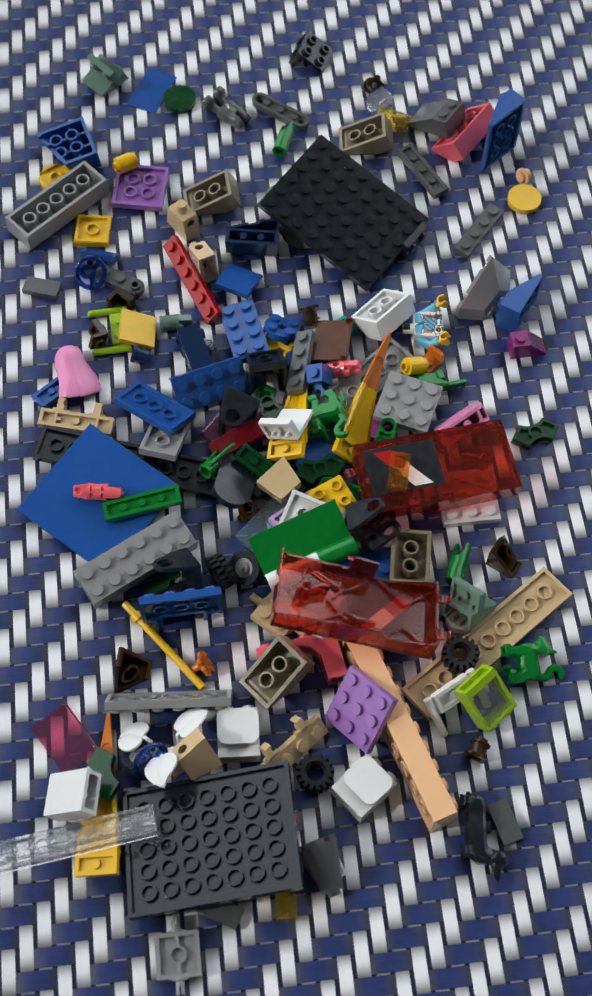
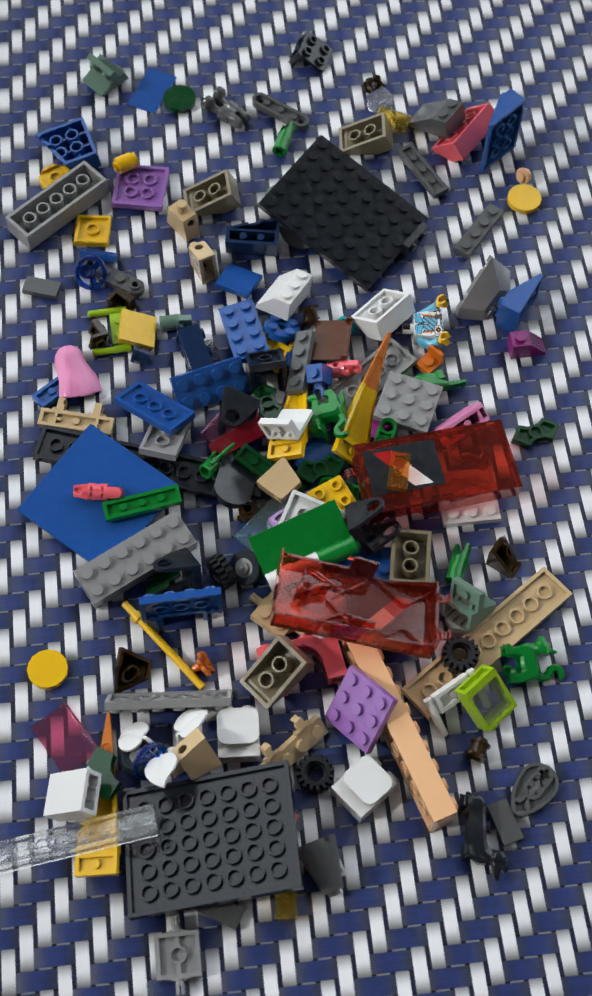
(47, 669): none -> yellow tile
(192, 280): red plate -> none
(286, 294): none -> white slope
(414, 365): yellow brick -> none
(544, 795): none -> dark grey piece

